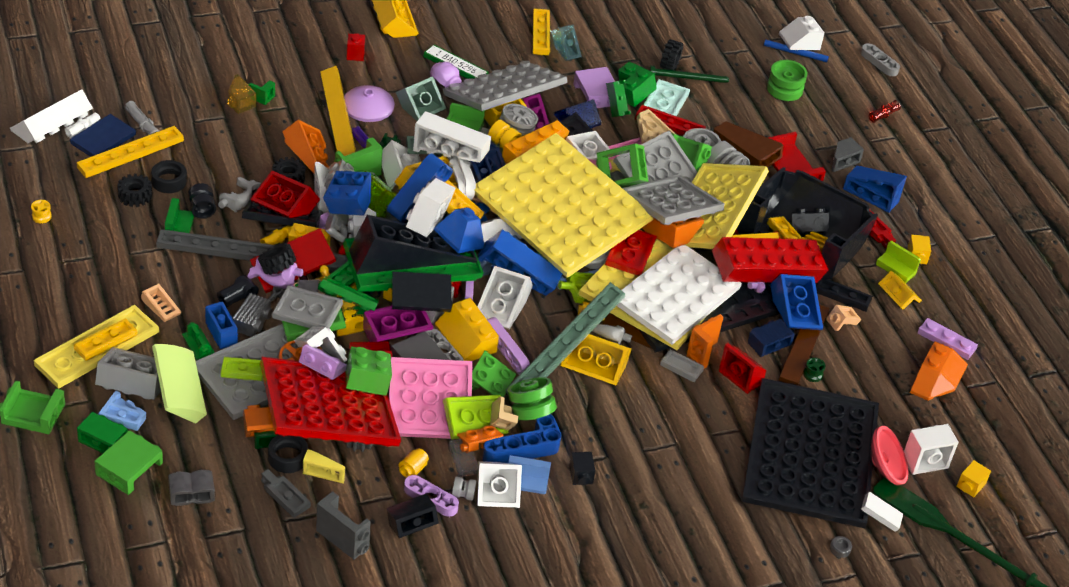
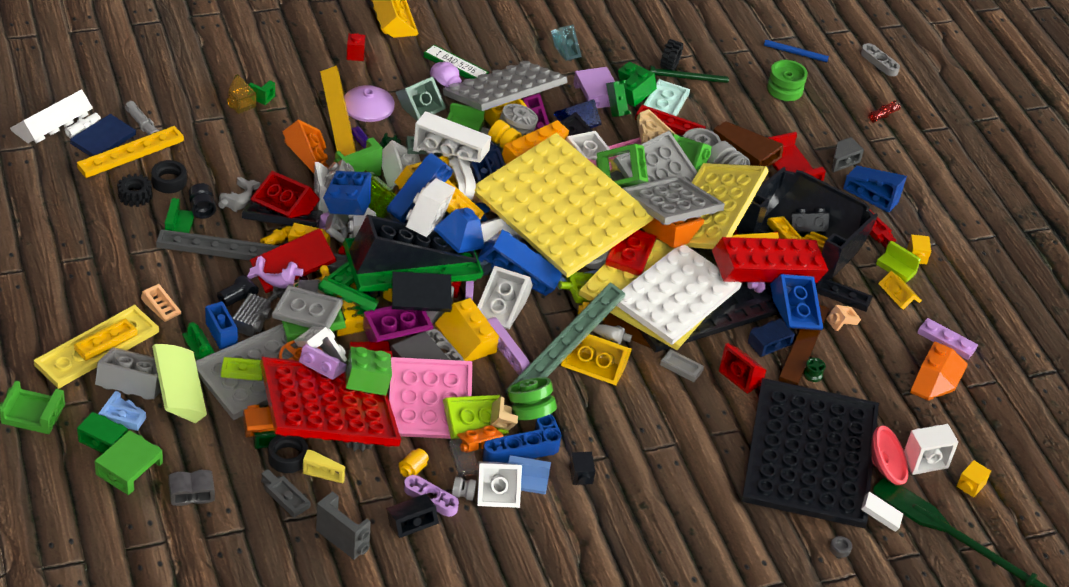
(41, 211): yellow wheel -> none
(277, 258): black tyre -> none
(290, 166): black tyre -> none
(491, 375): bright green hinge -> none
(541, 31): yellow plate -> none
(702, 340): orange bracket -> none
(803, 34): white slope -> none

